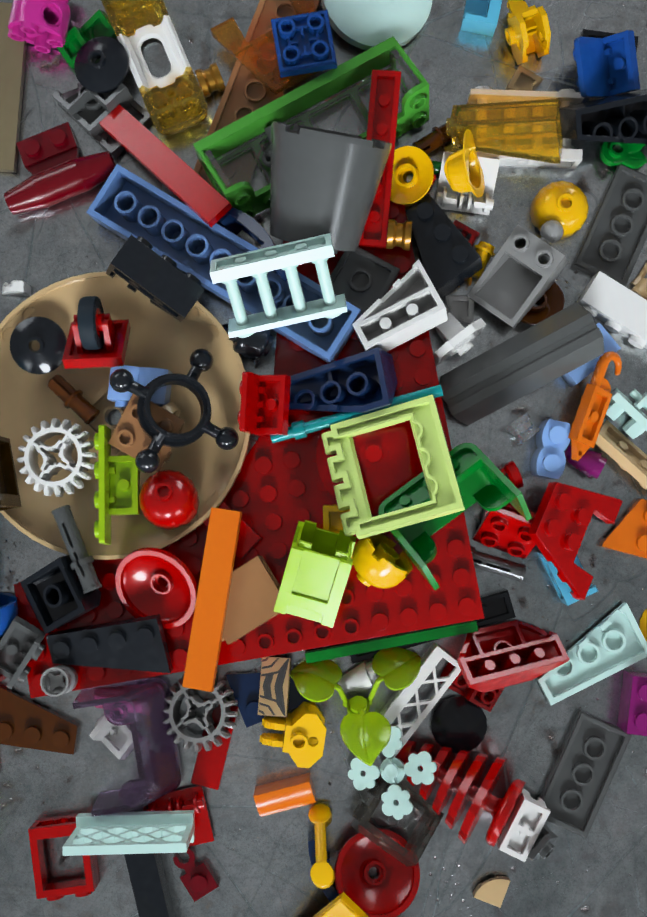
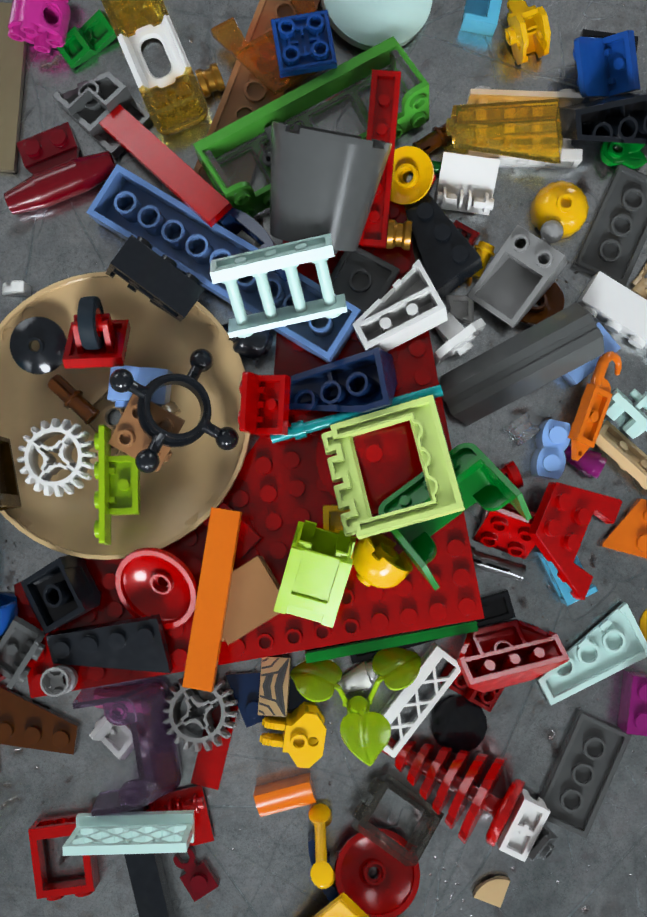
(76, 548): dark grey pin -> none
(109, 71): black dish -> none
(169, 499): red cylinder -> none
(393, 772): light aqua plant -> none
(464, 168): yellow piece -> none
(524, 80): tan tile -> none

